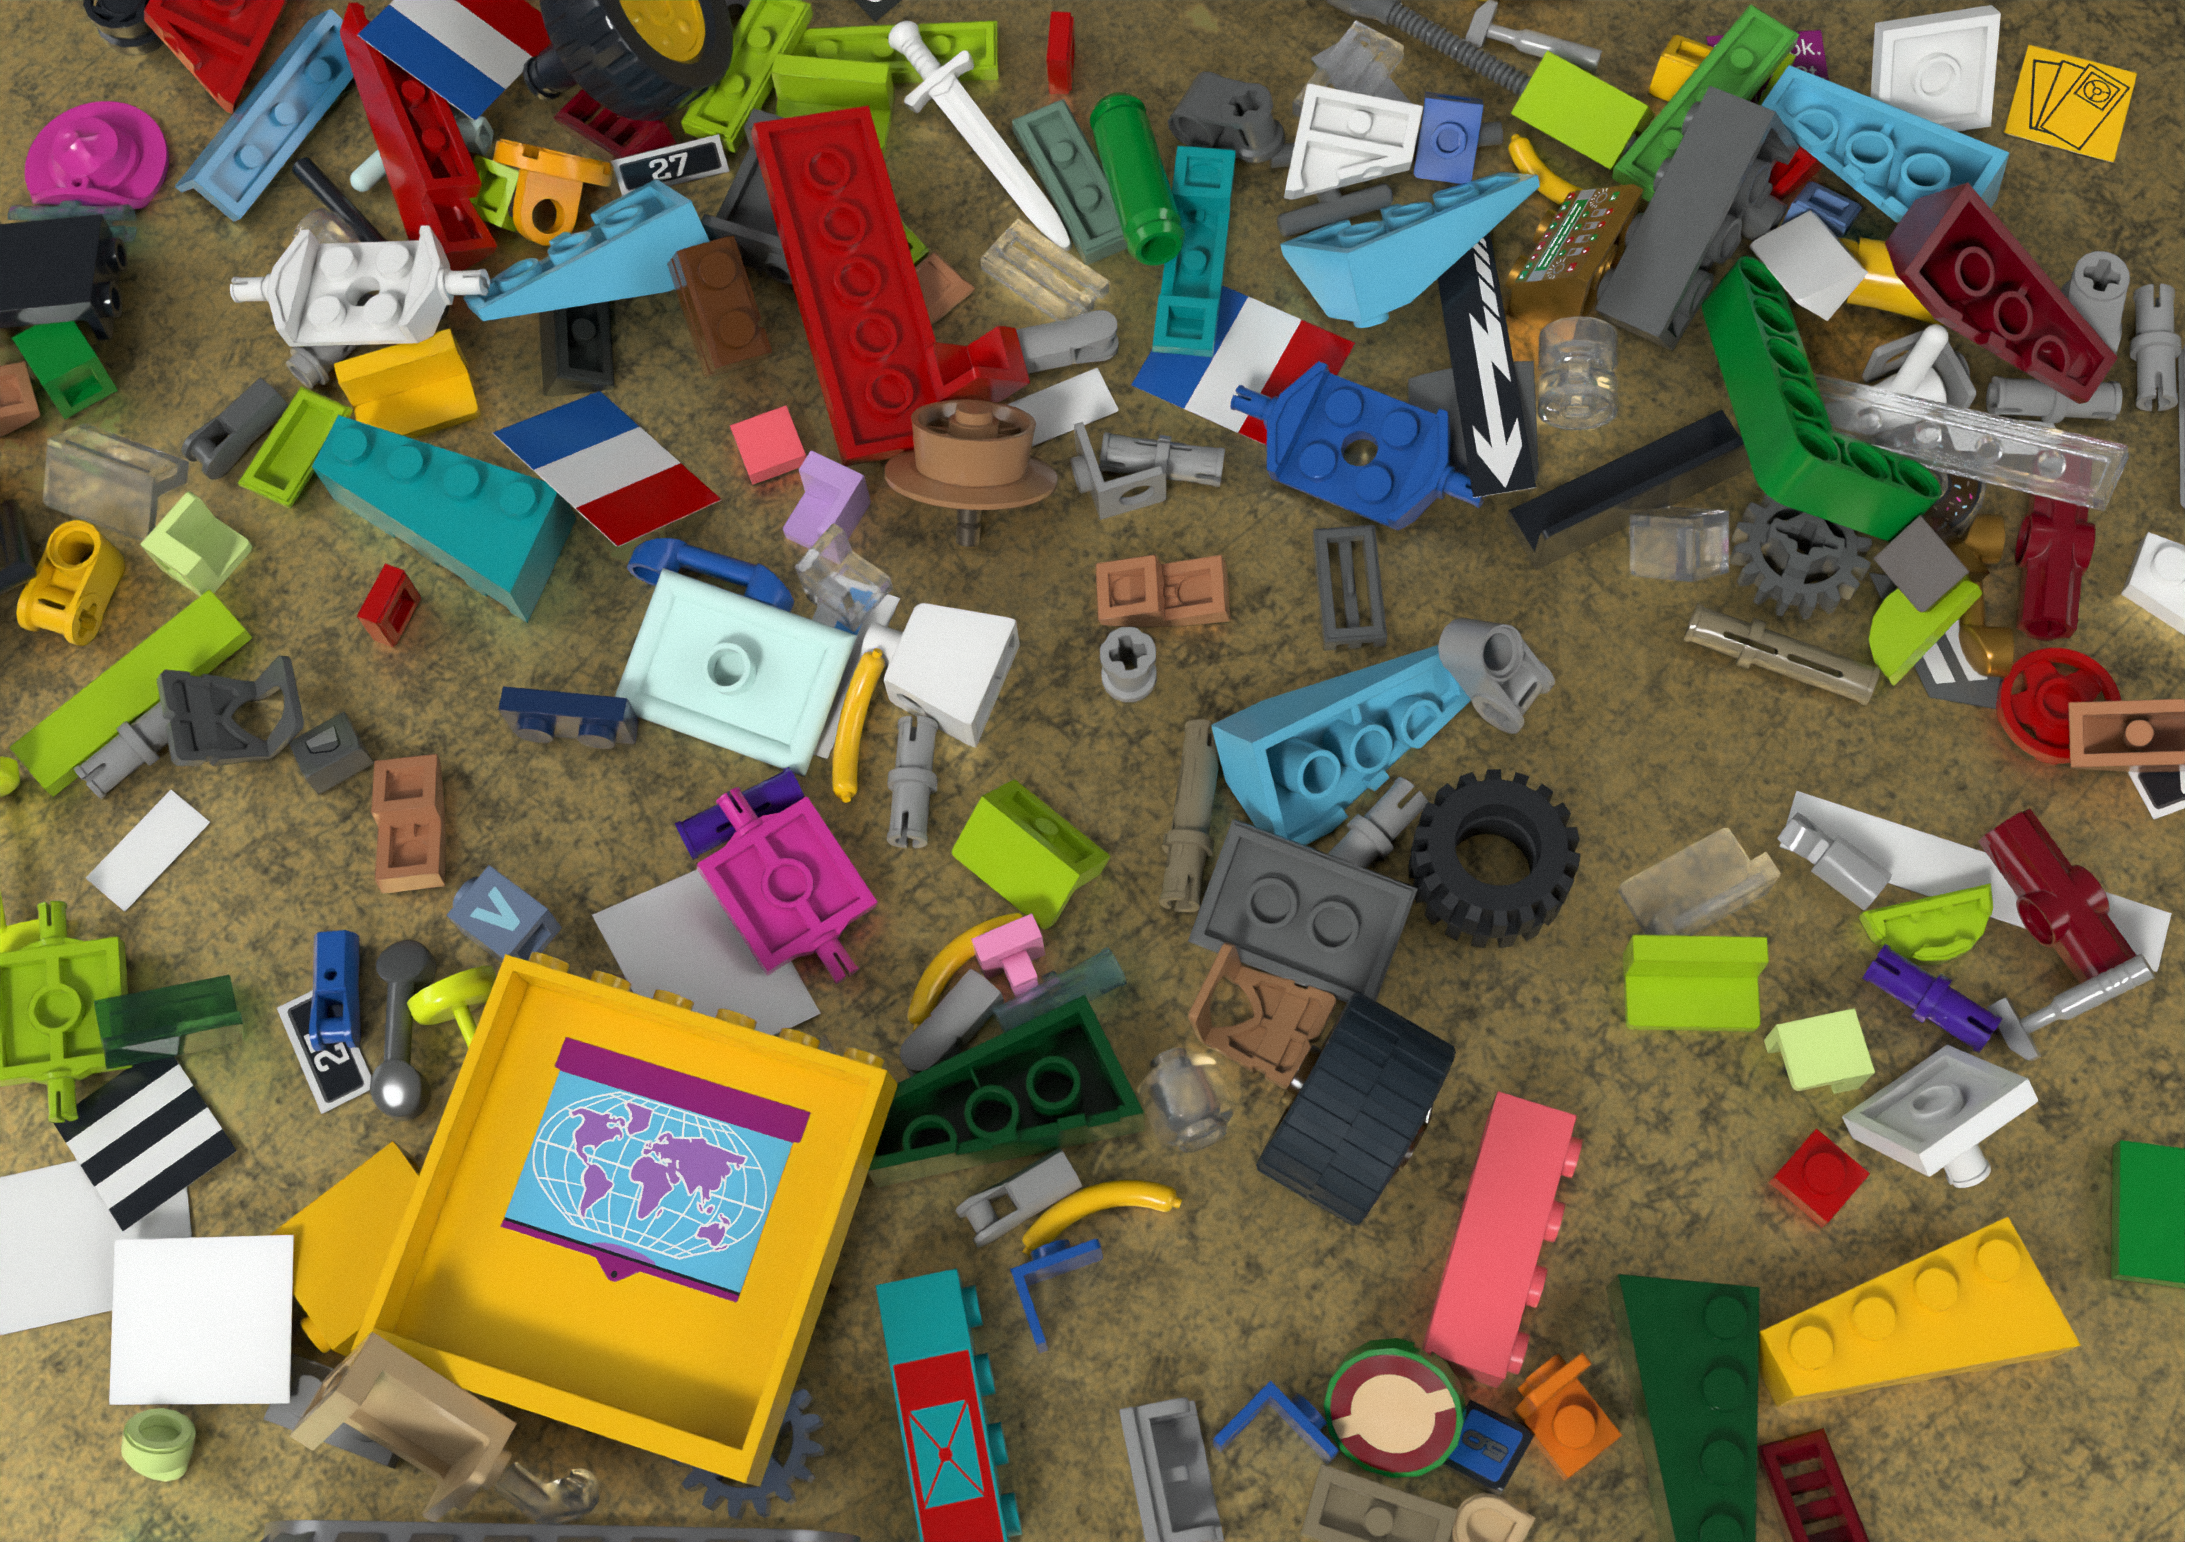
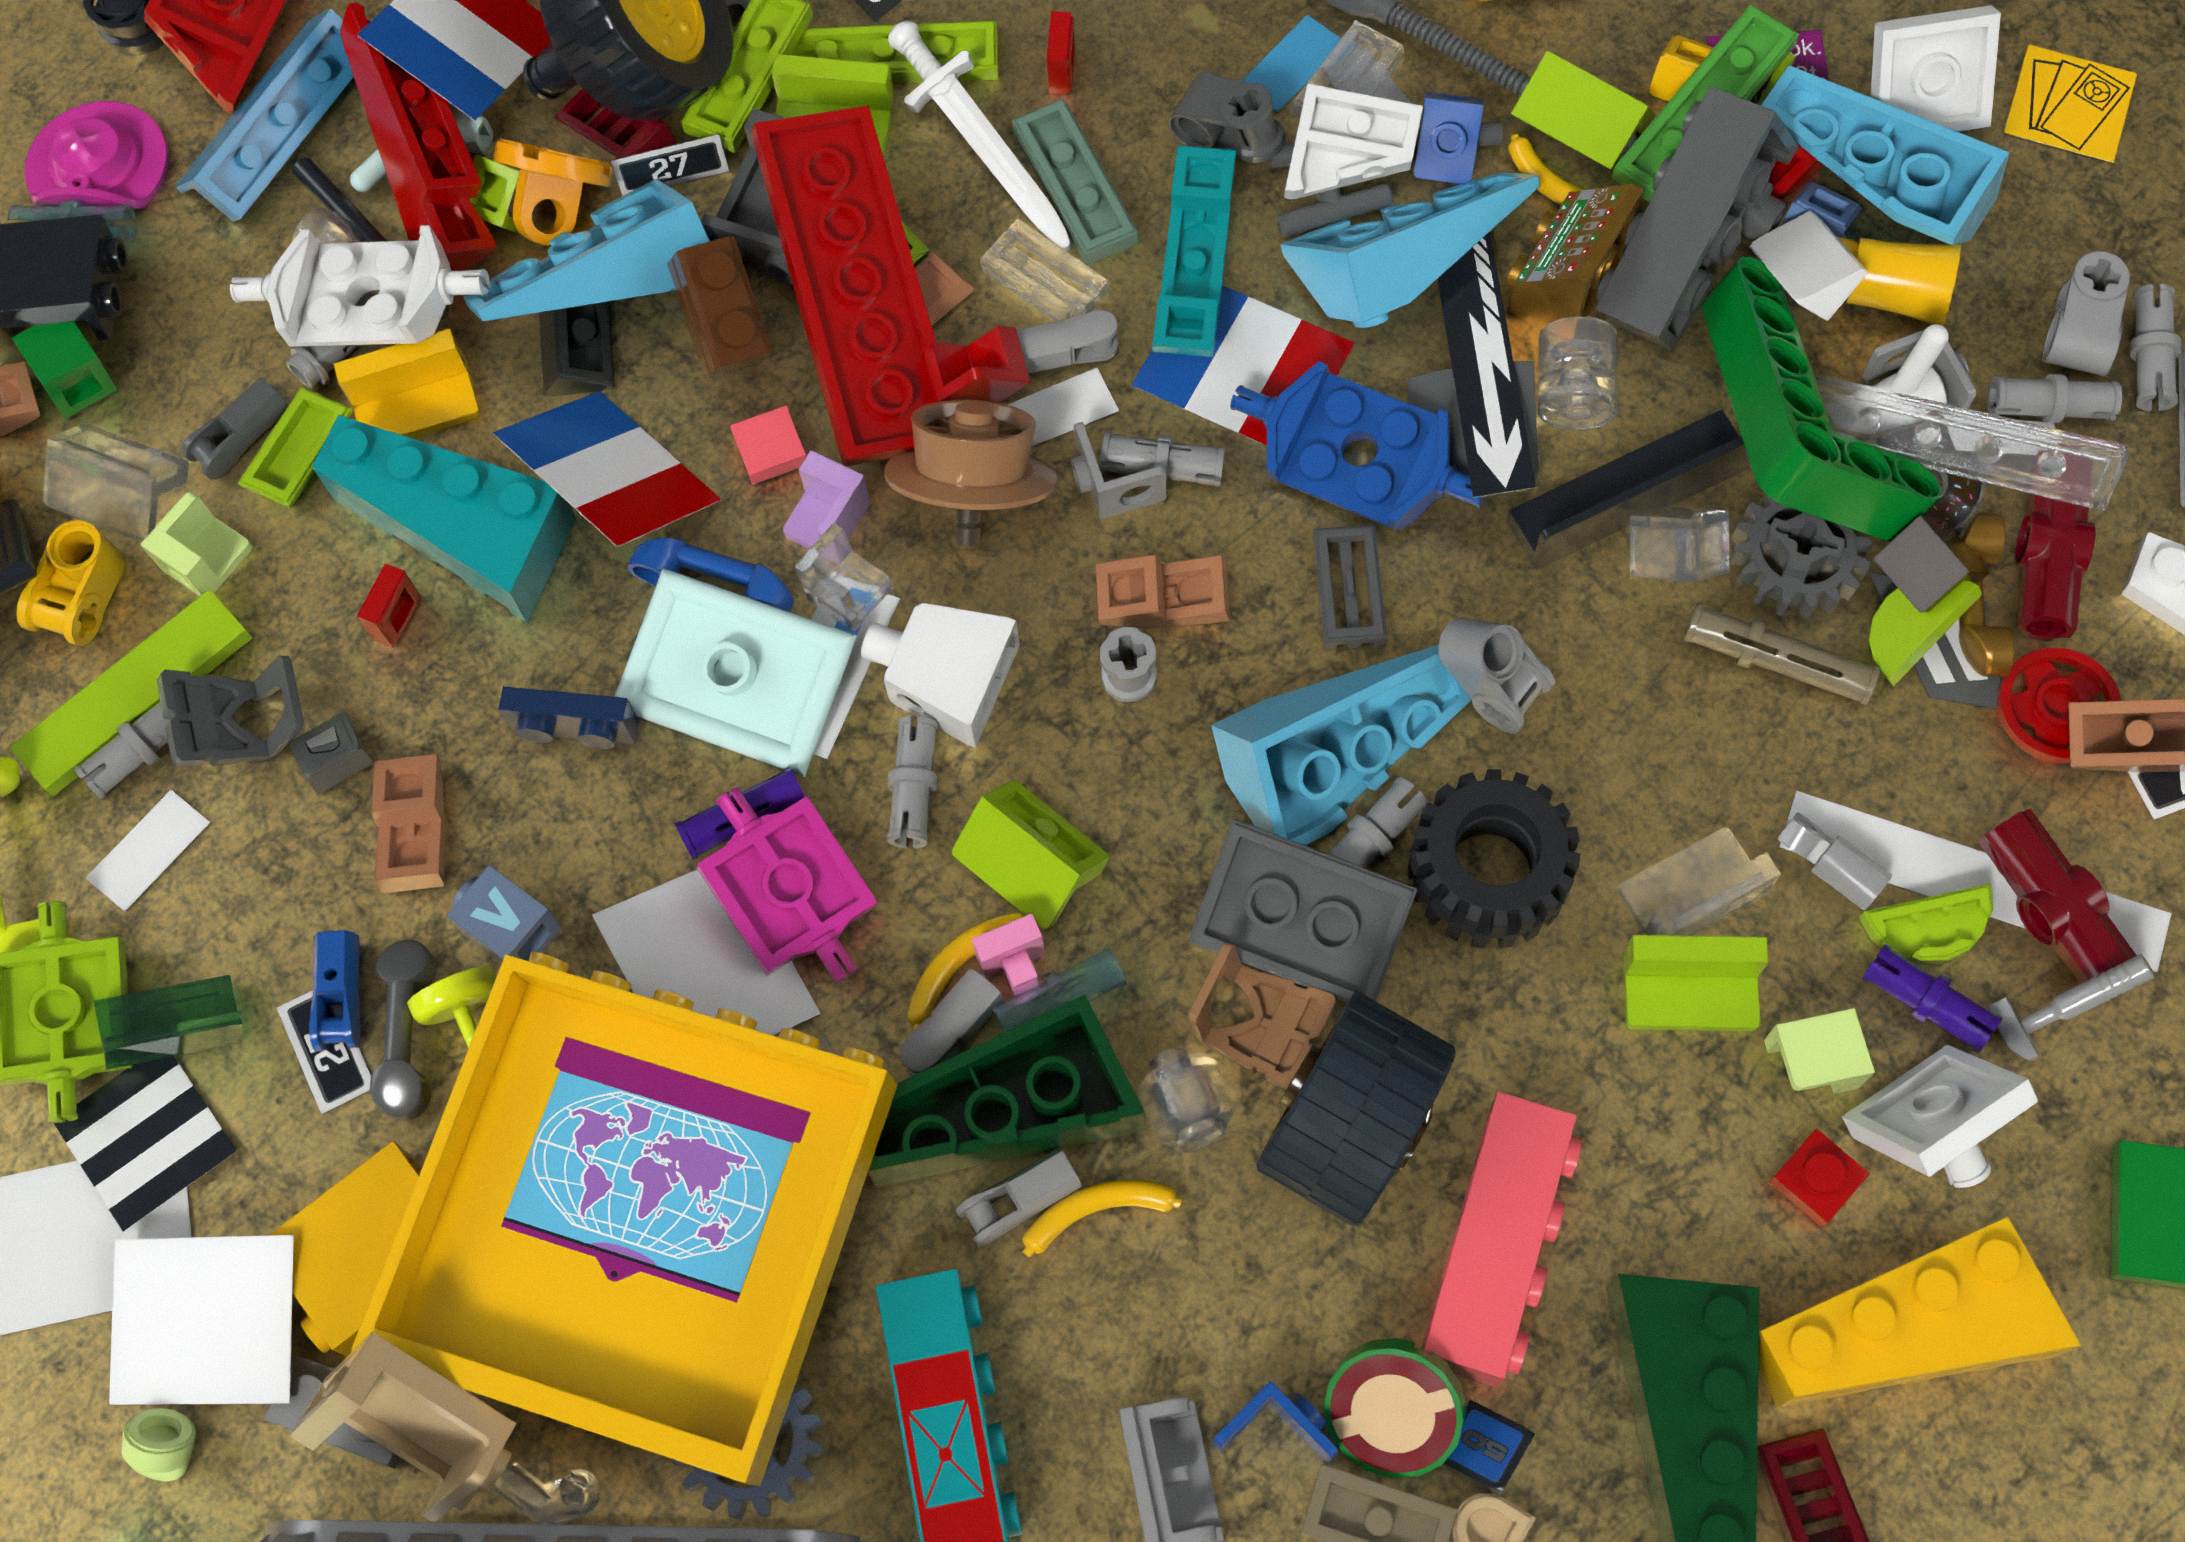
(852, 722): yellow piece -> none
(1047, 1263): blue bracket -> none
(1137, 179): green axle -> none
(1189, 838): dark tan pin -> none
(1294, 60): none -> dark azure sticker
(1529, 40): light grey piece -> none
(1564, 1415): orange bracket -> none
(1994, 293): dark red wedge -> none

